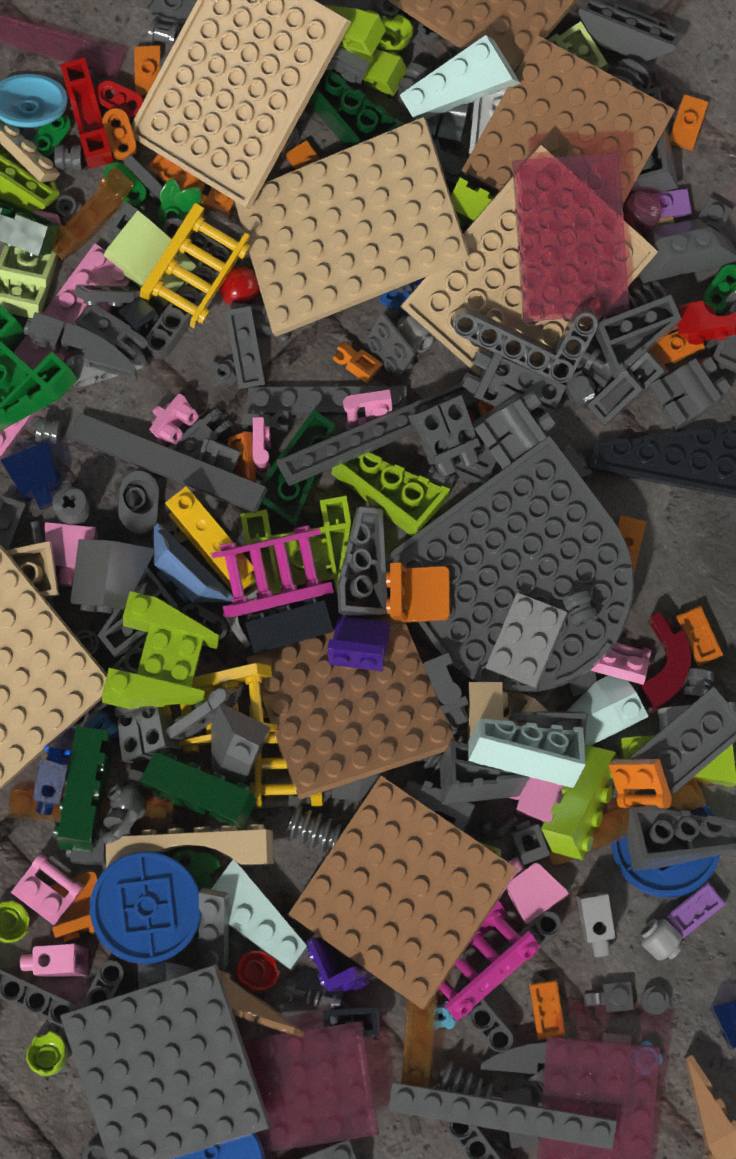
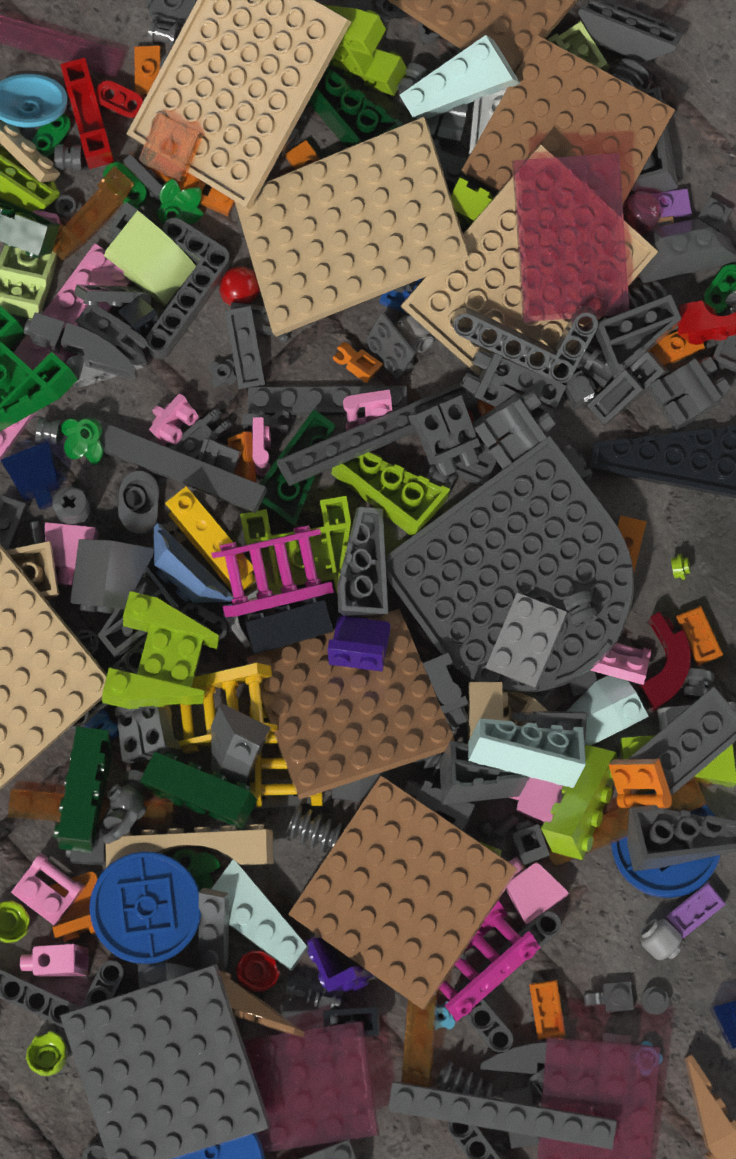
(51, 772): clear blue torso -> none
(83, 439): none -> green plate
(121, 135): orange plate -> none
(170, 147): none -> clear orange plate
(181, 243): yellow fence -> none
(203, 715): dark grey hinge -> none
(349, 65): dark grey plate -> none
(397, 34): lime hair -> none
(418, 593): orange bracket -> none
(593, 909): light grey torso -> none
(680, 566): none -> lime plate
(688, 122): orange plate -> none

